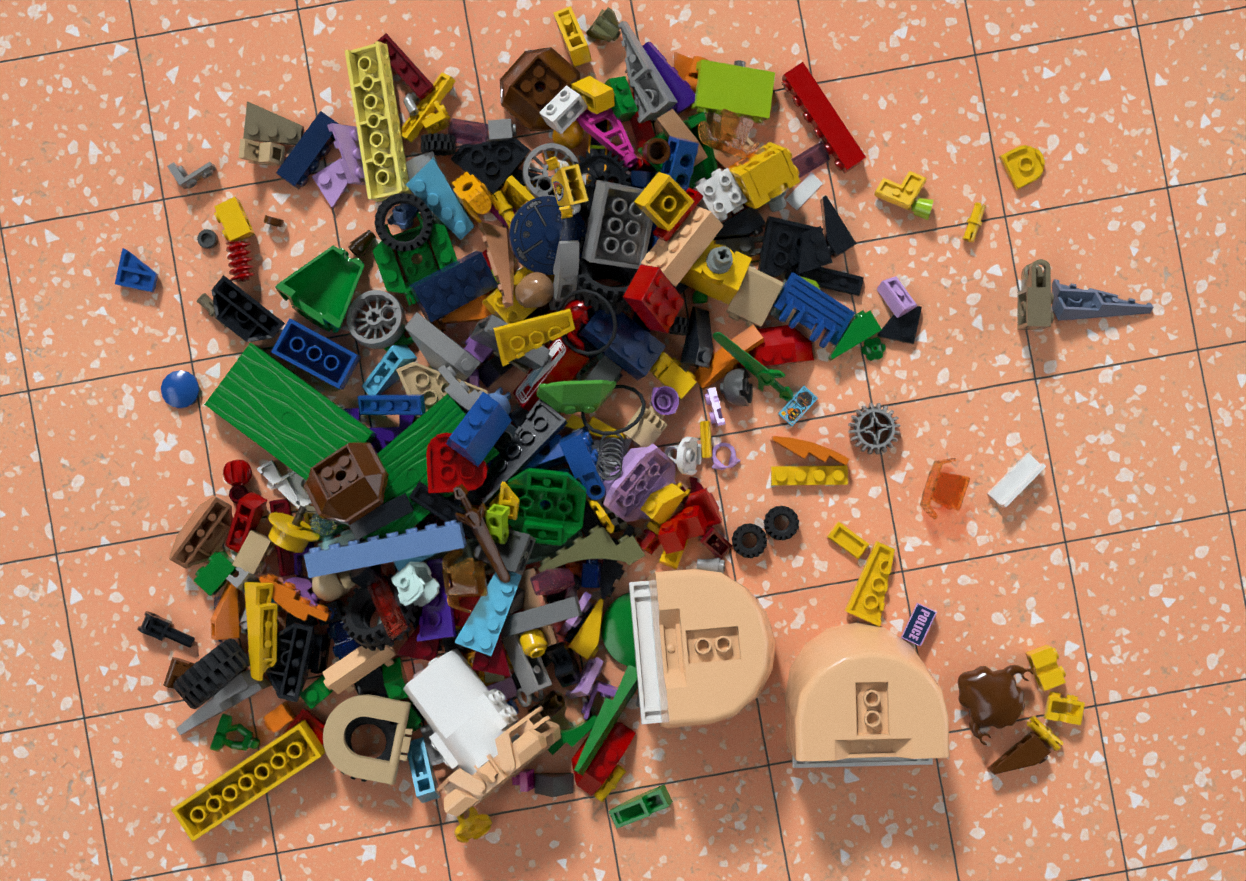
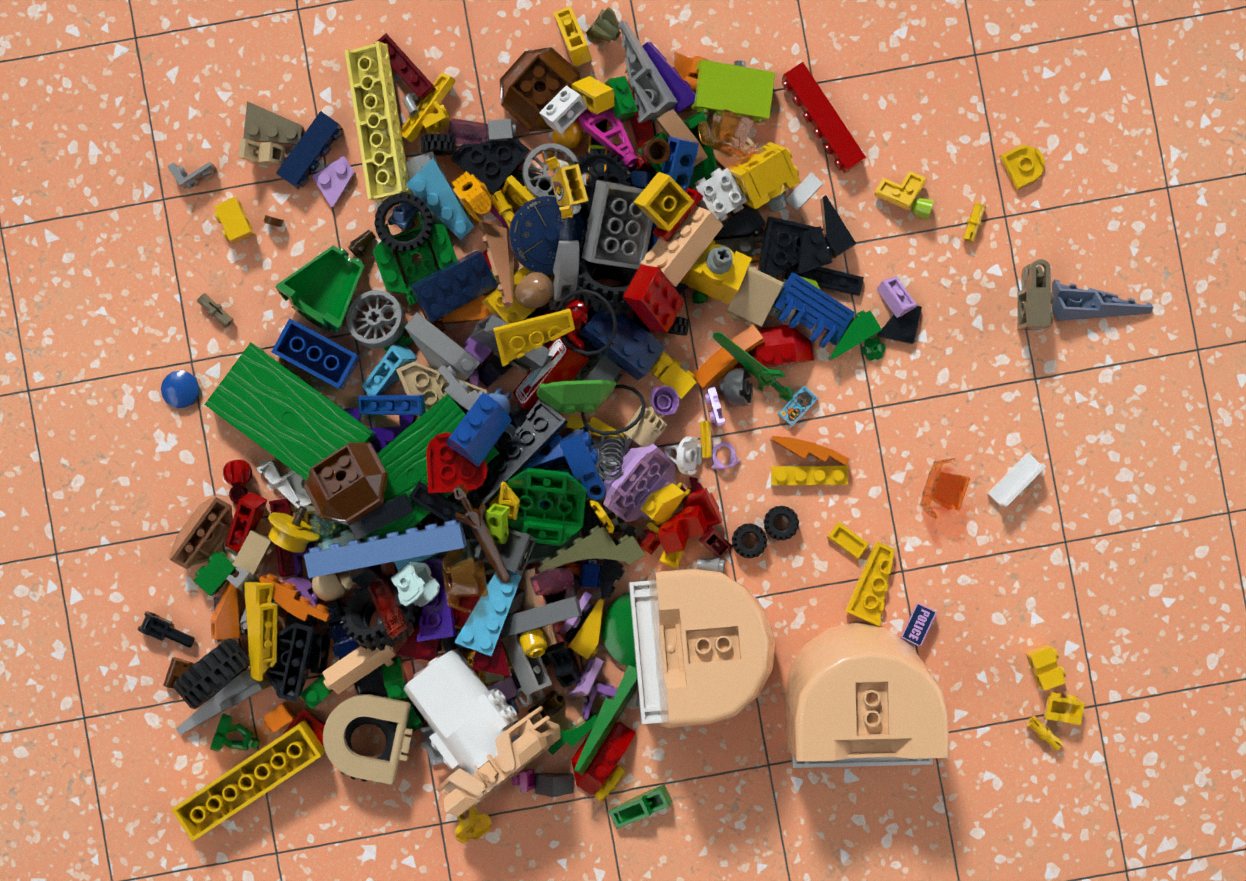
(135, 273): blue wing -> none
(207, 239): dark grey tile -> none
(239, 261): red piece -> none
(243, 313): black wedge -> none
(349, 148): lavender wing -> none
(422, 771): medium azure slope -> none
(698, 342): black slope -> none
(811, 159): slope -> none
(873, 420): light grey gear -> none
(991, 697): reddish brown piece -> none
(1025, 753): reddish brown slope -> none

